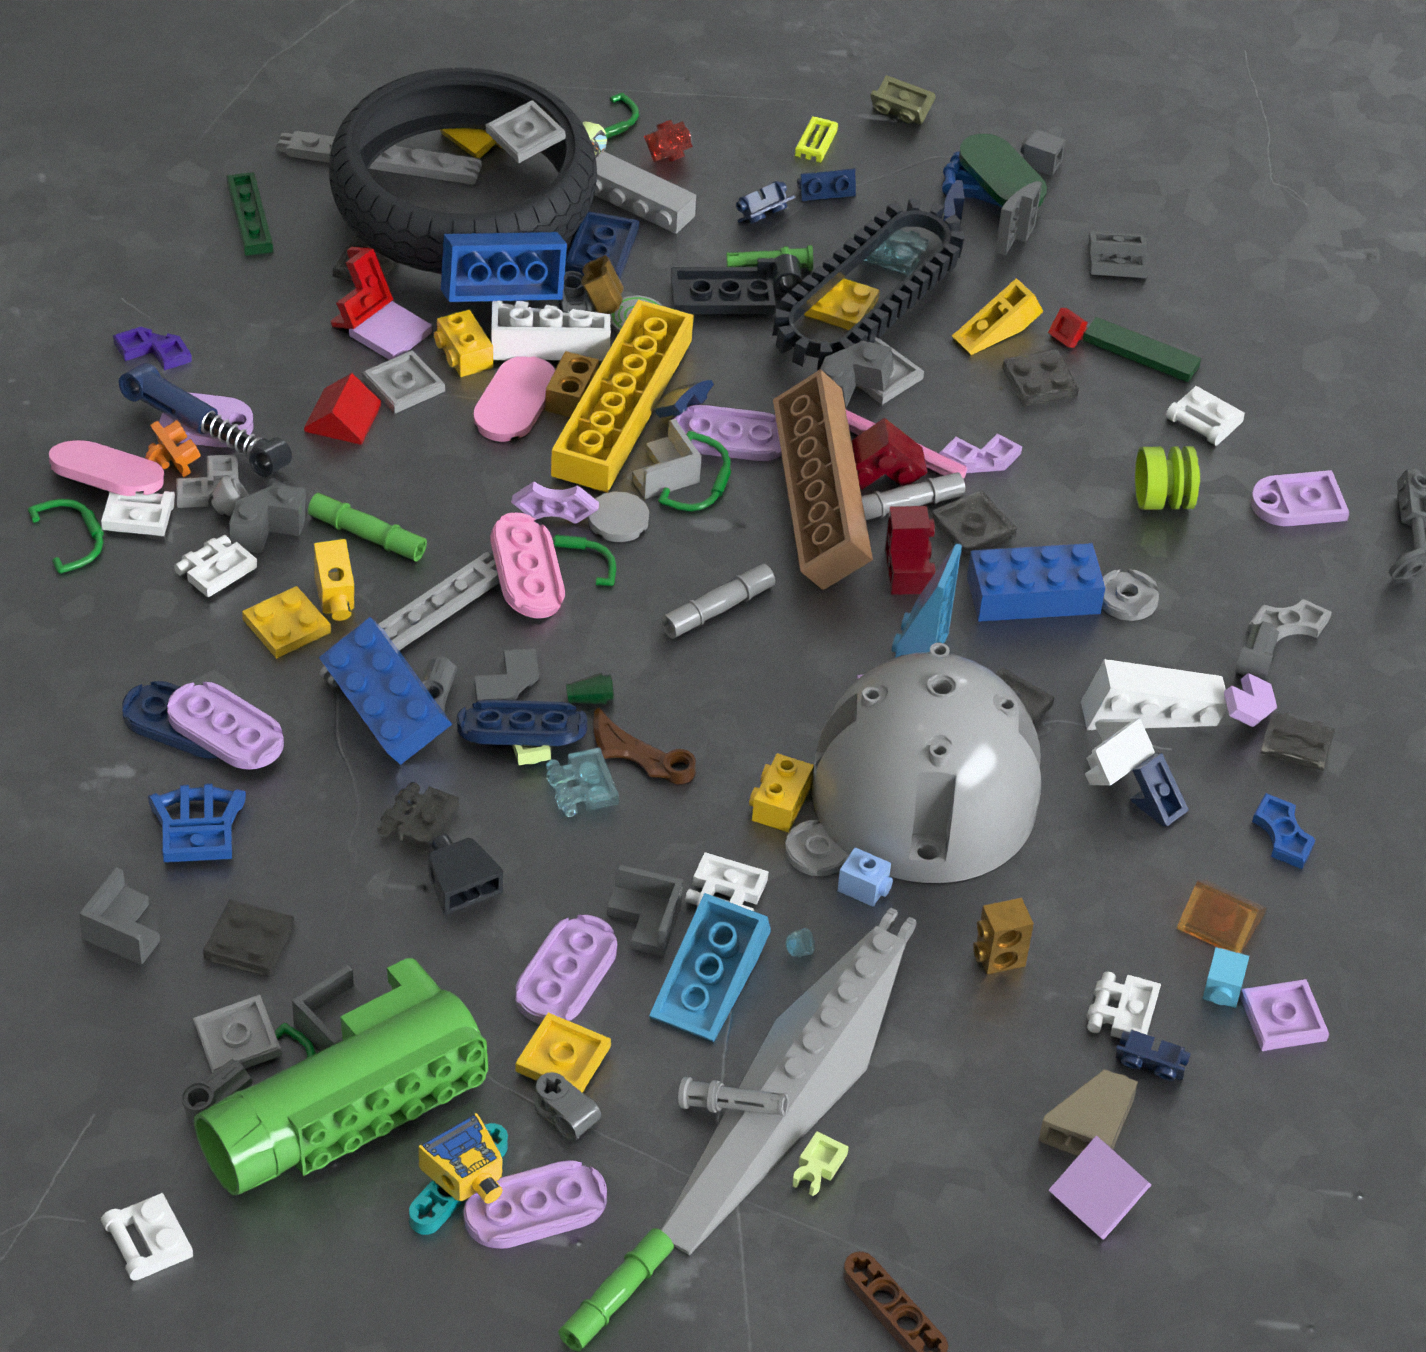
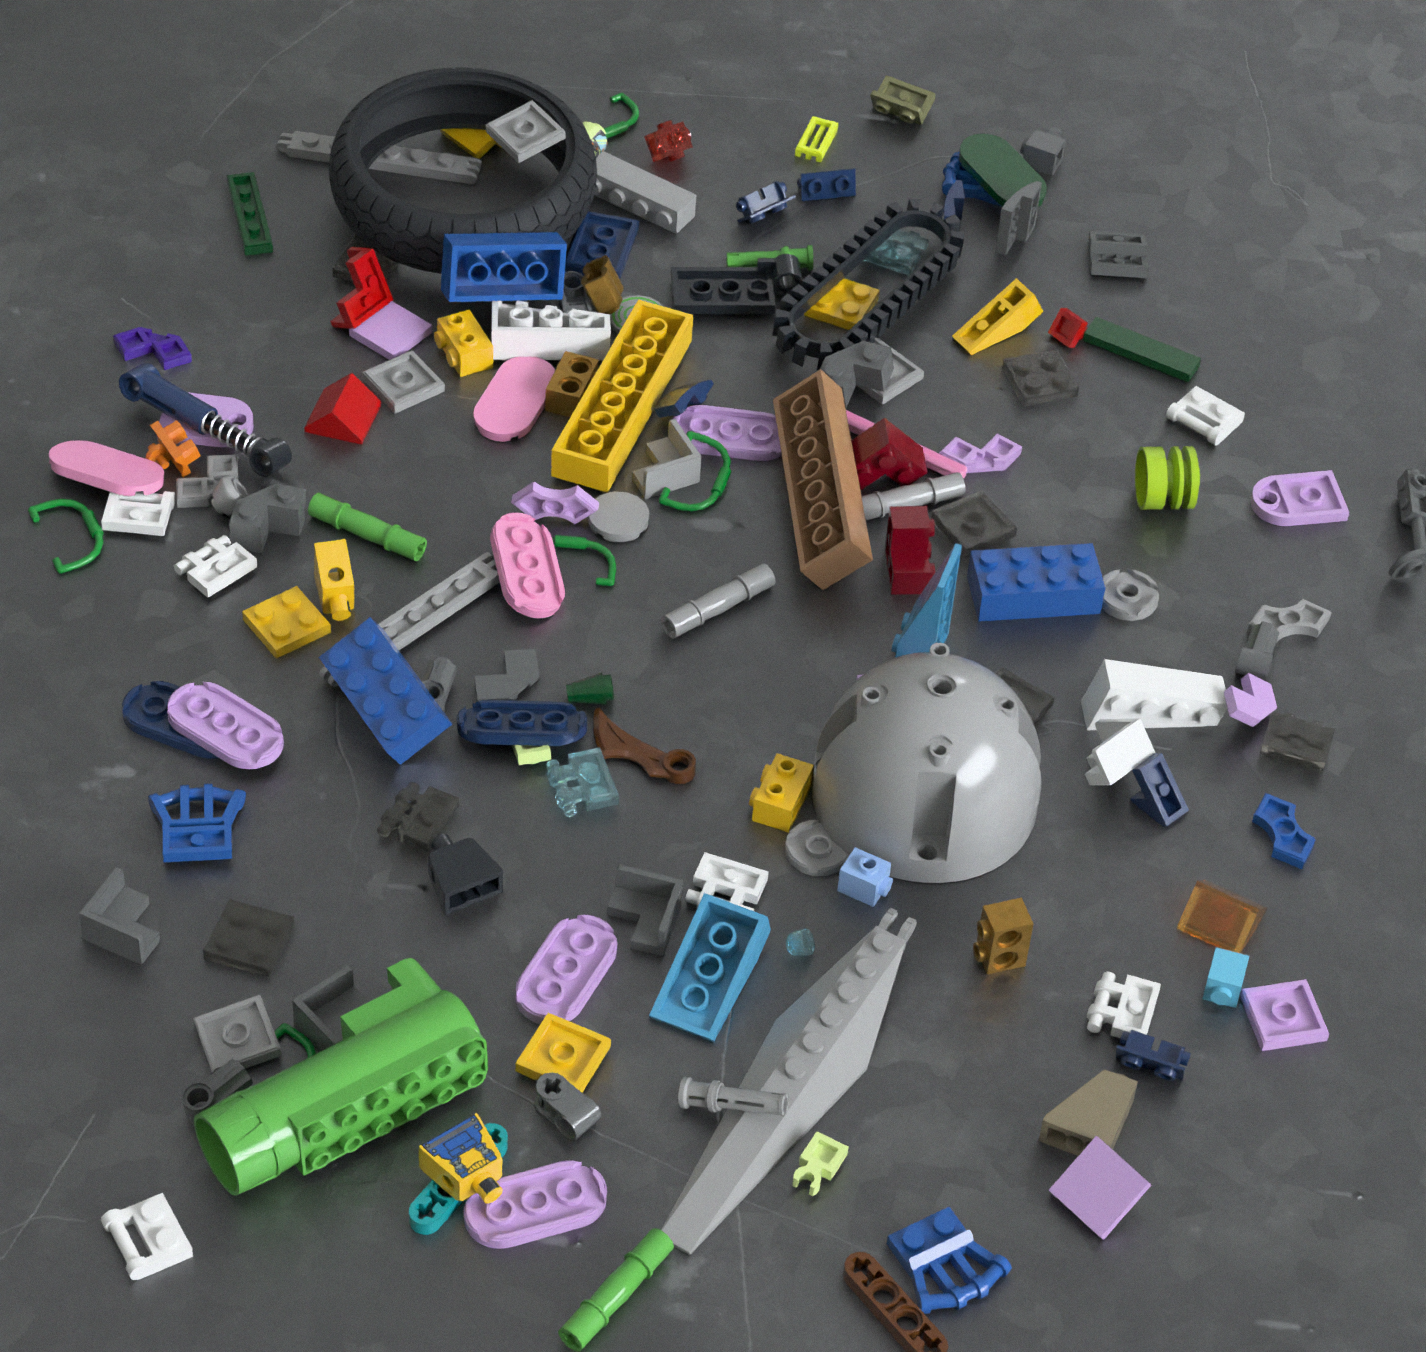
(941, 1240): none -> blue plate

